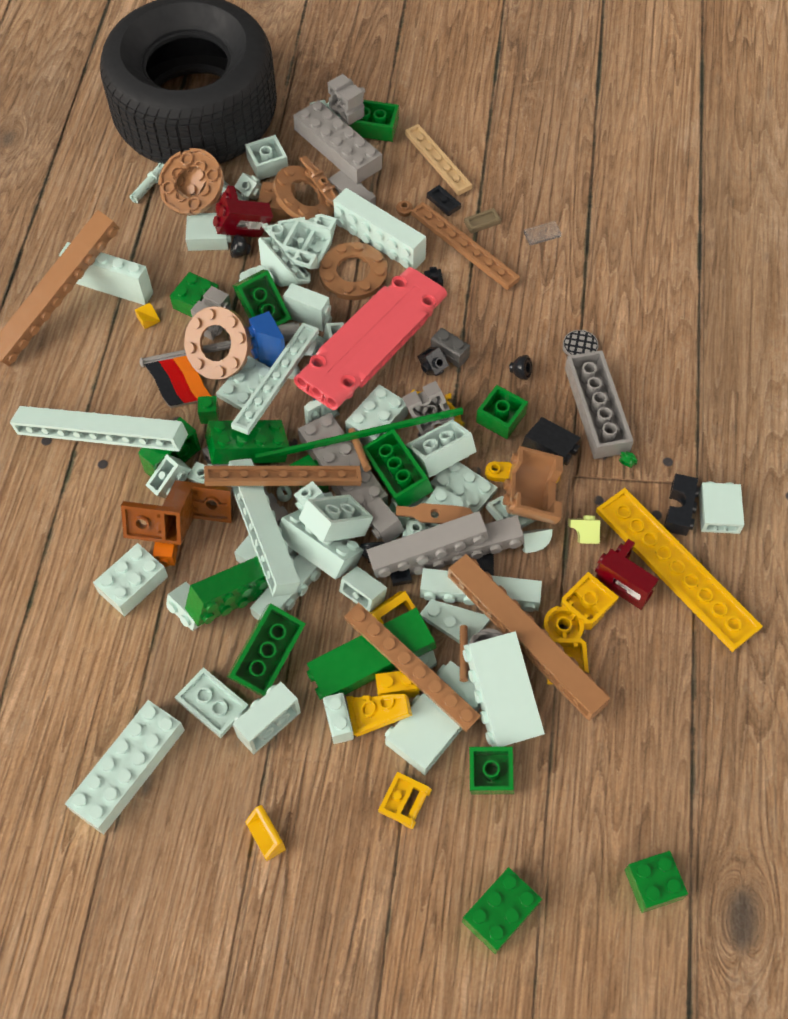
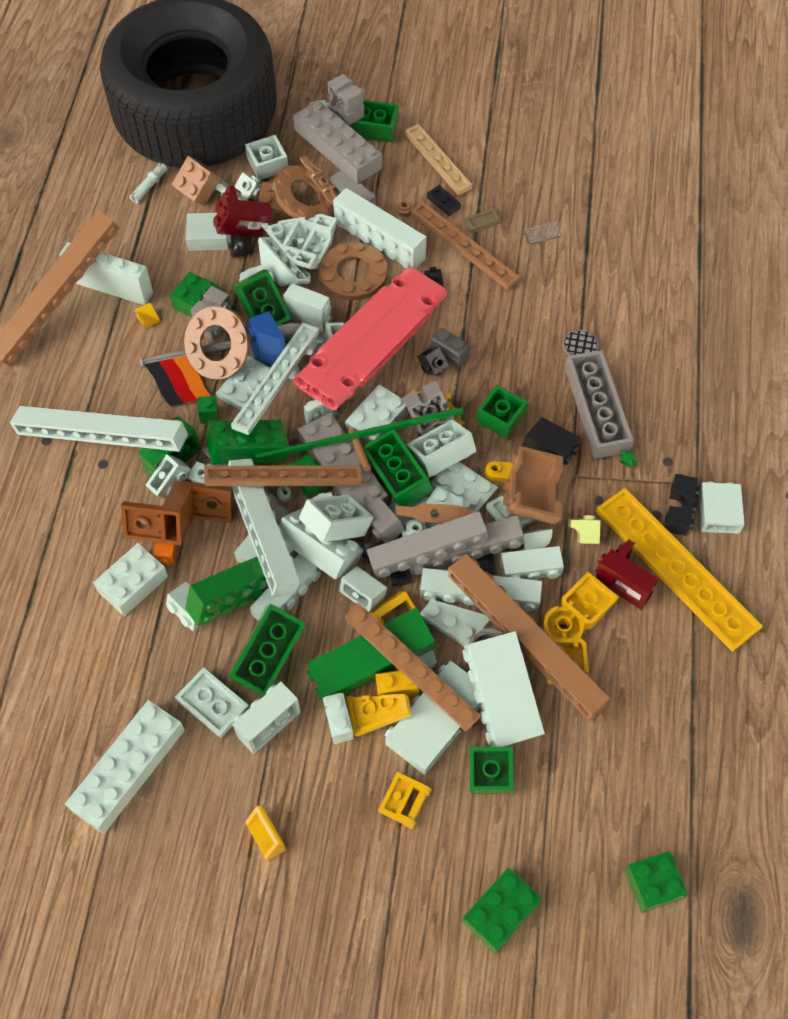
(175, 166): medium nougat plate -> none
(310, 491): light aqua brick -> none
(463, 664): medium nougat bar -> none
(521, 367): black brick -> none
(532, 563): none -> light aqua brick

